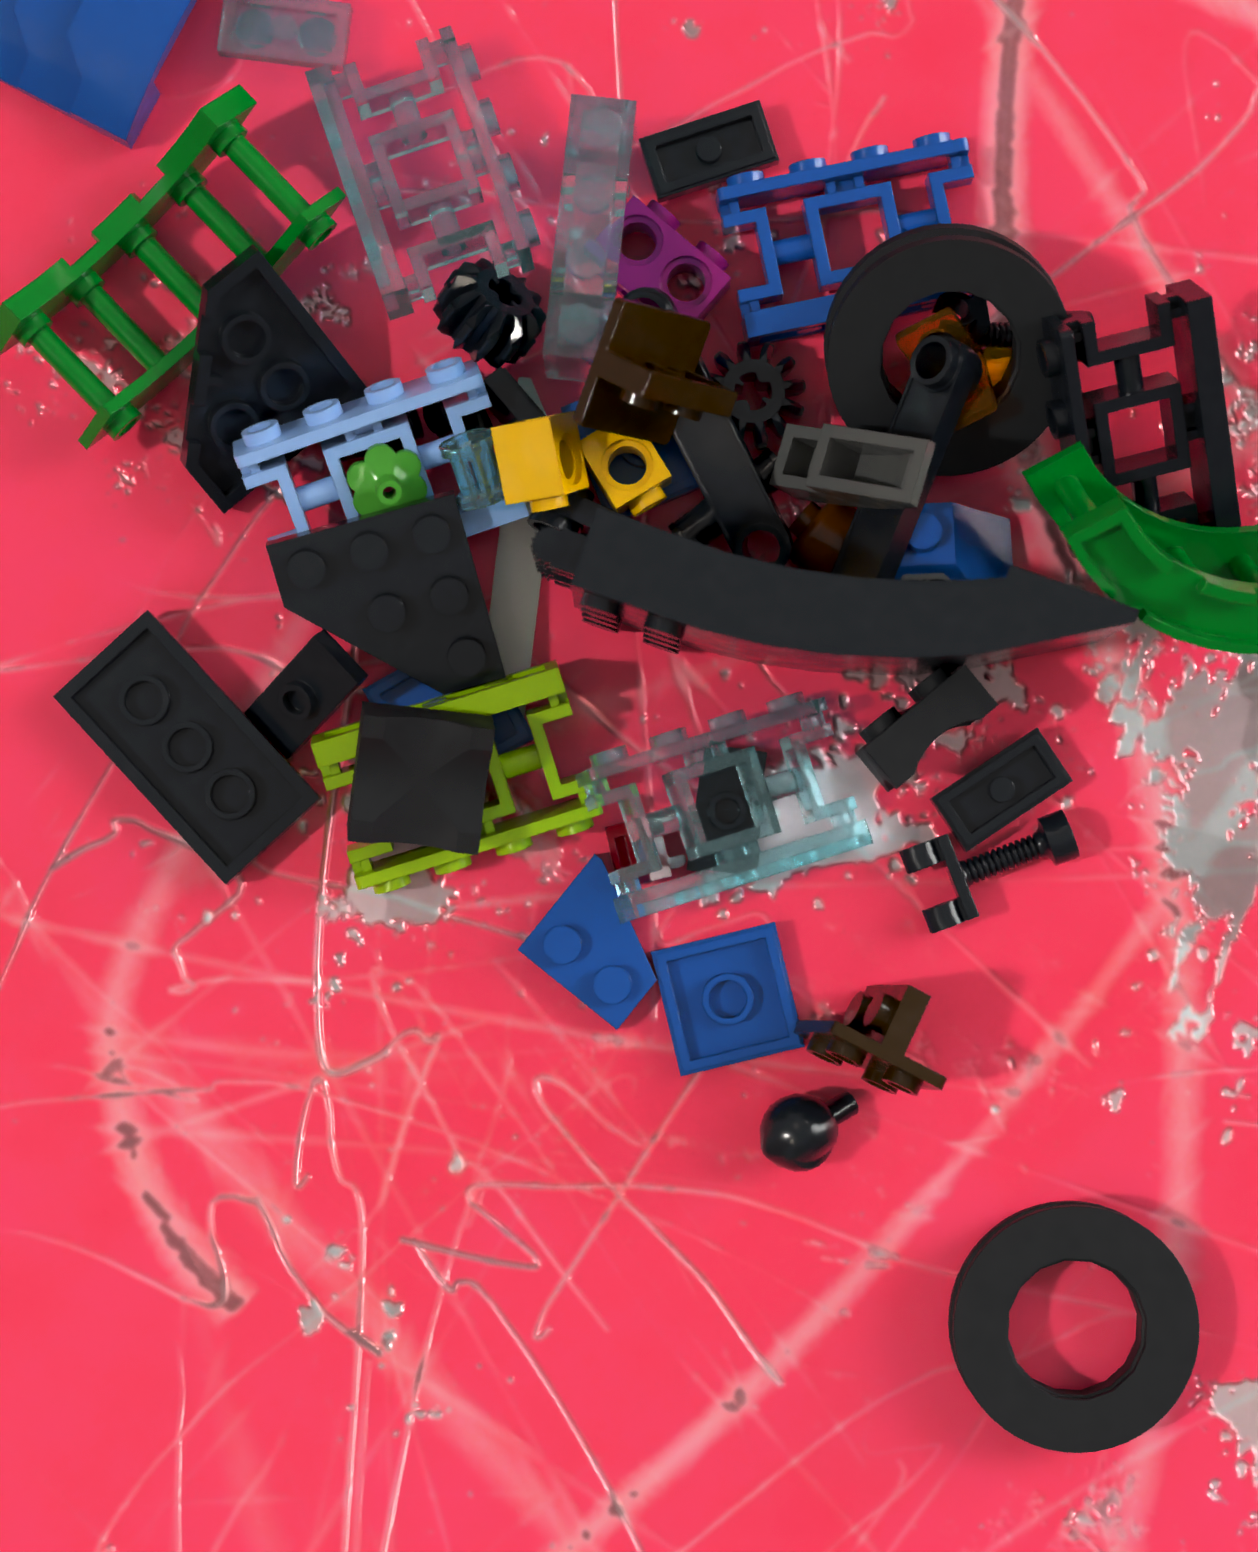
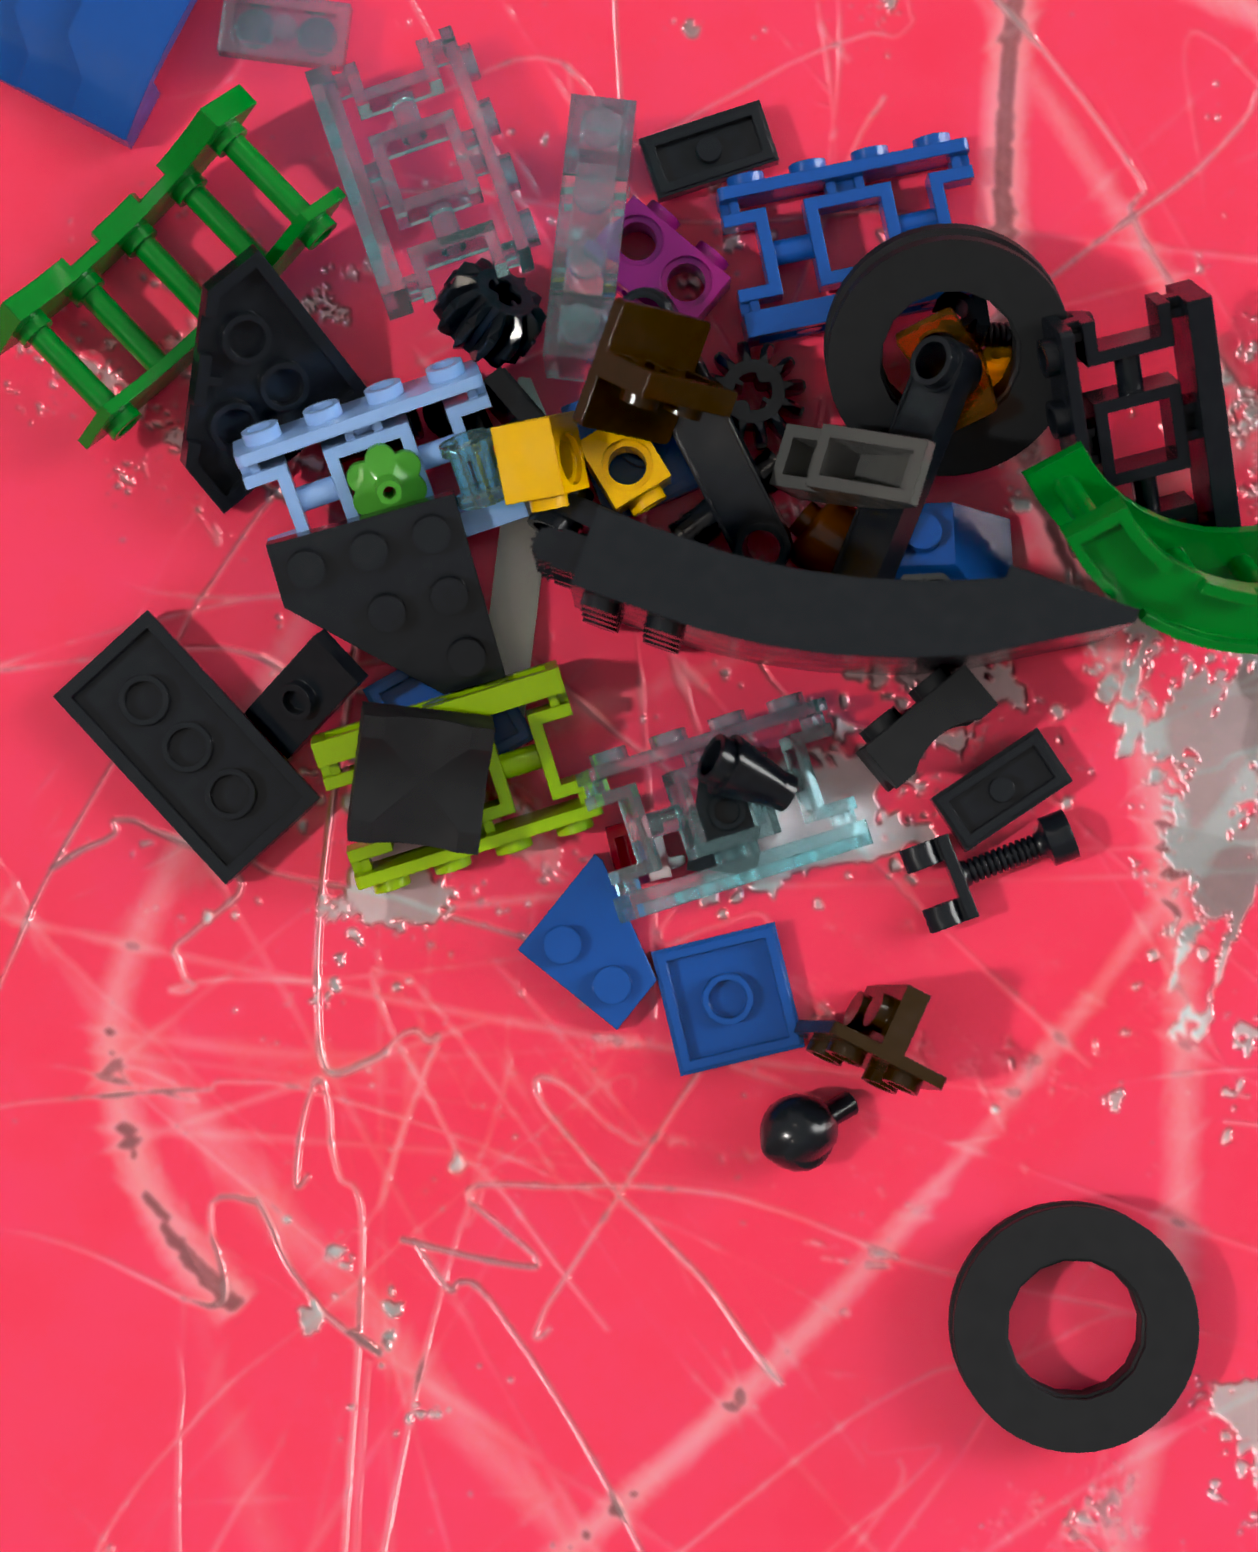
(743, 773): none -> black cone

